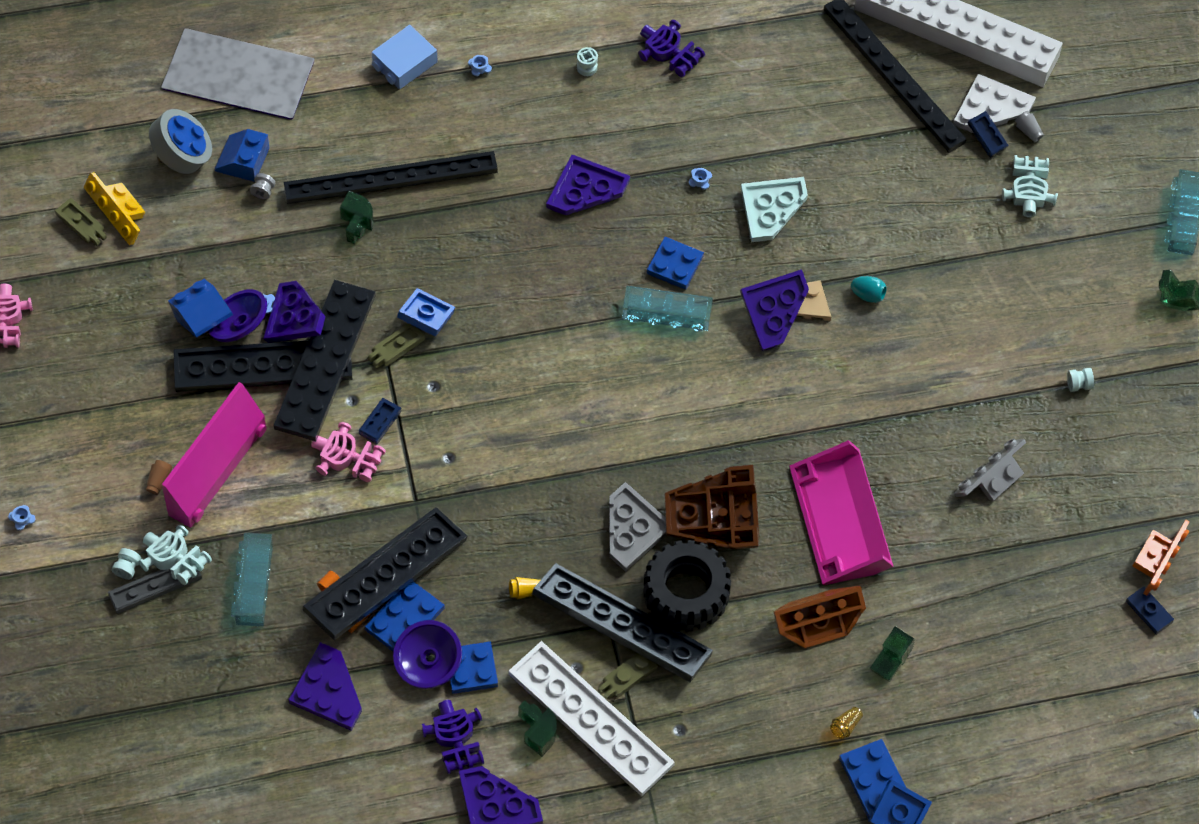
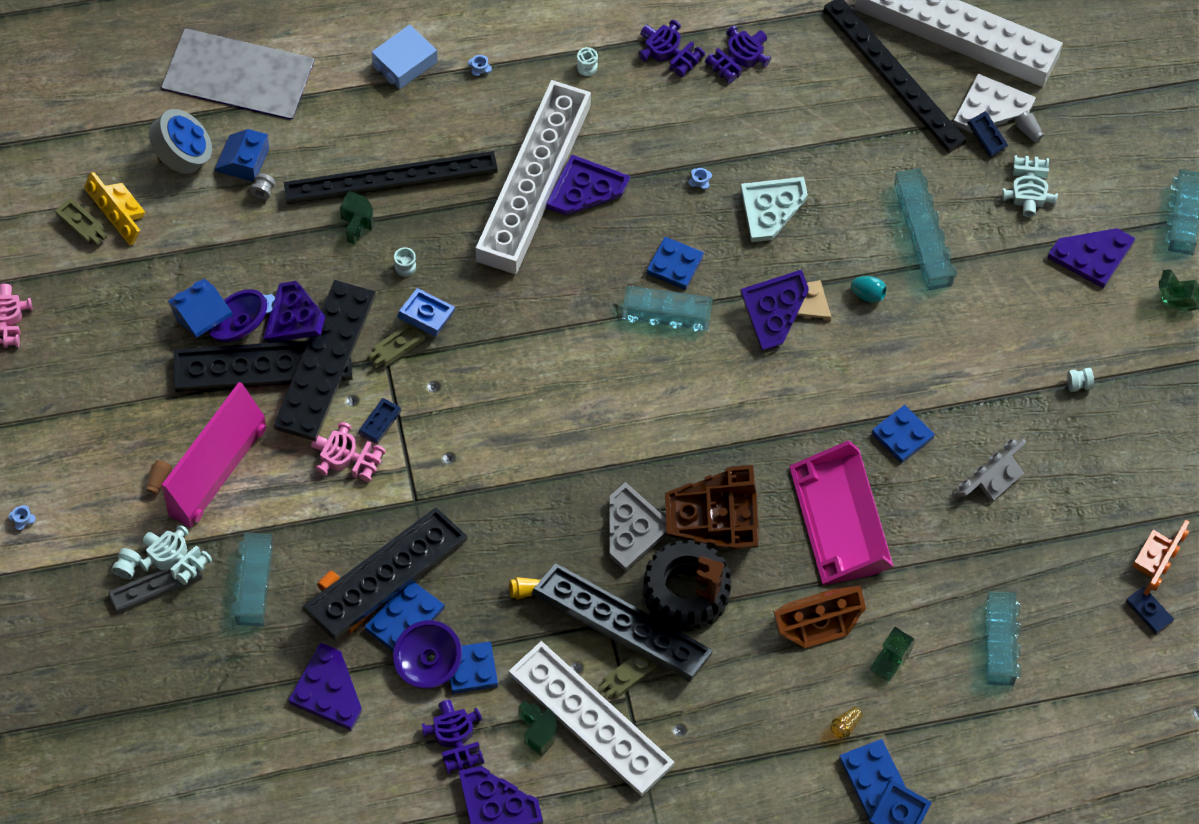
(405, 262): none -> light aqua wheel
(533, 177): none -> white brick
(710, 574): none -> reddish brown hinge
(747, 54): none -> dark purple piece
(903, 433): none -> blue plate
(924, 229): none -> clear light blue brick
(1002, 638): none -> clear light blue brick
(1093, 254): none -> dark purple plate

